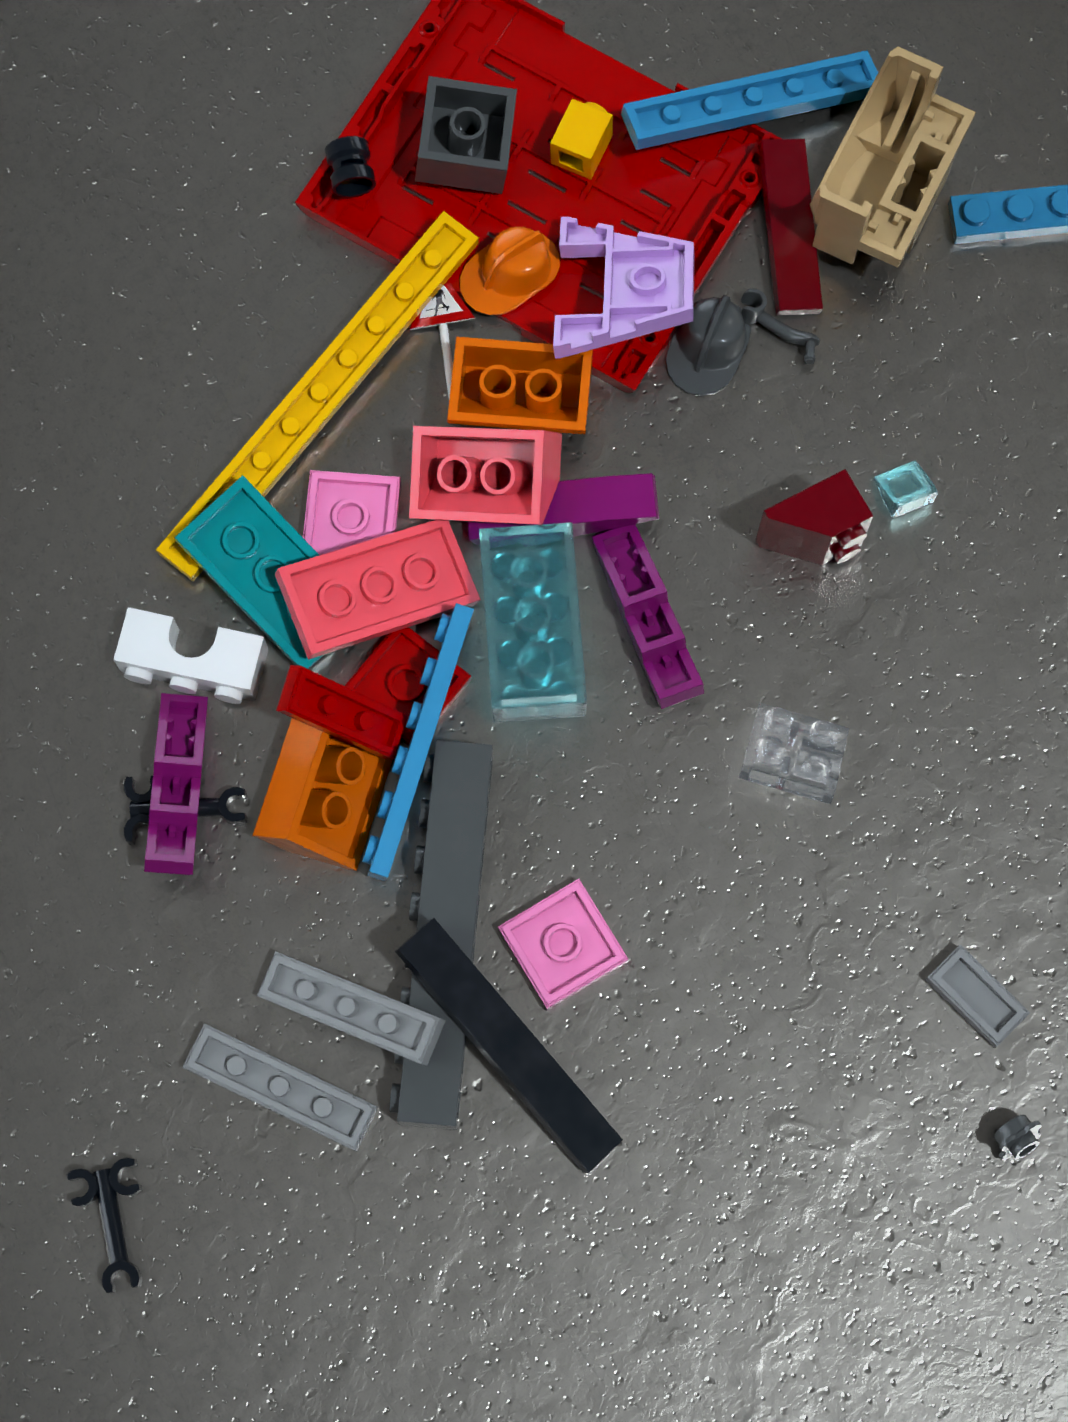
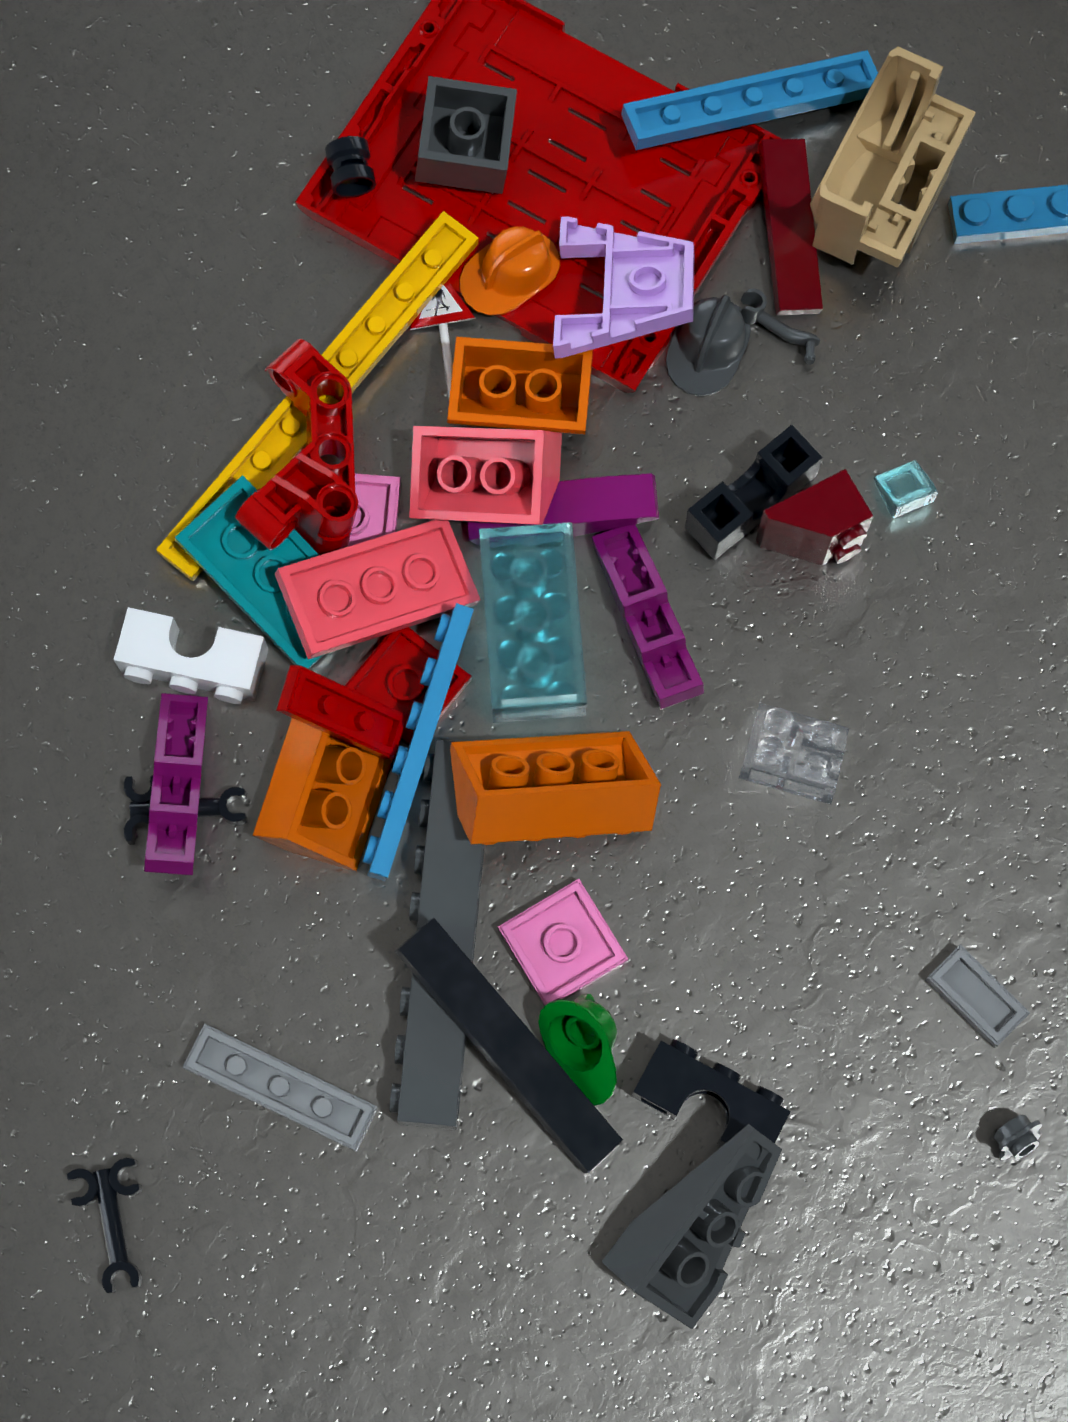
(308, 492): none -> red connector
(351, 1008): light grey tile -> none
(553, 787): none -> orange slope
(581, 138): yellow brick -> none
(581, 1042): none -> green piece
(676, 1076): none -> black arch
(683, 1239): none -> dark grey wedge
(736, 509): none -> black arch

